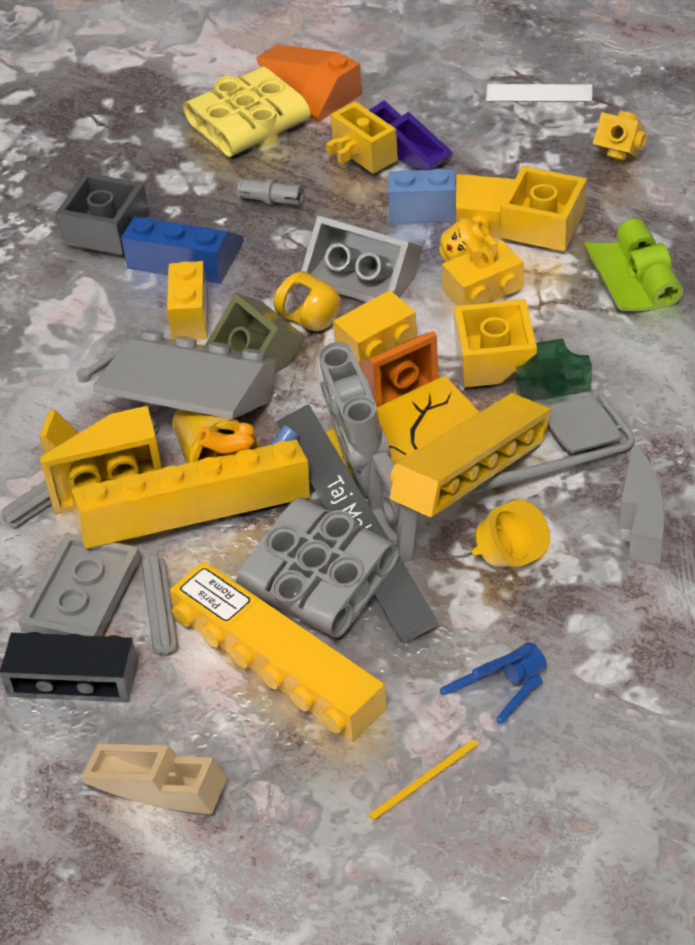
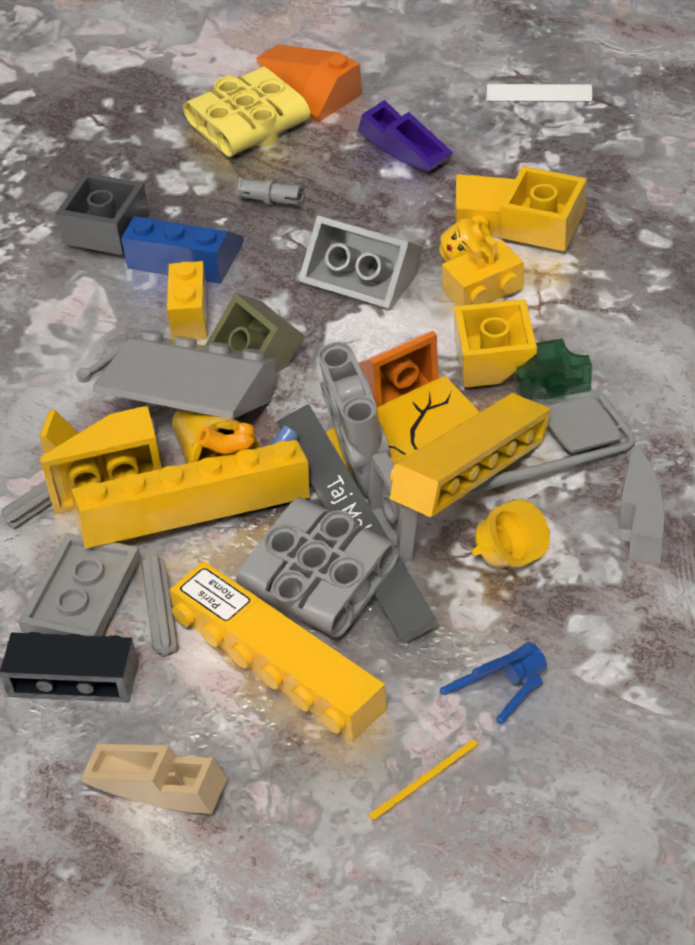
(317, 309): yellow helmet -> none
(362, 137): yellow brick -> none
(376, 326): yellow brick -> none
(422, 196): medium blue slope -> none
(620, 135): yellow brick -> none
(636, 269): lime panel -> none

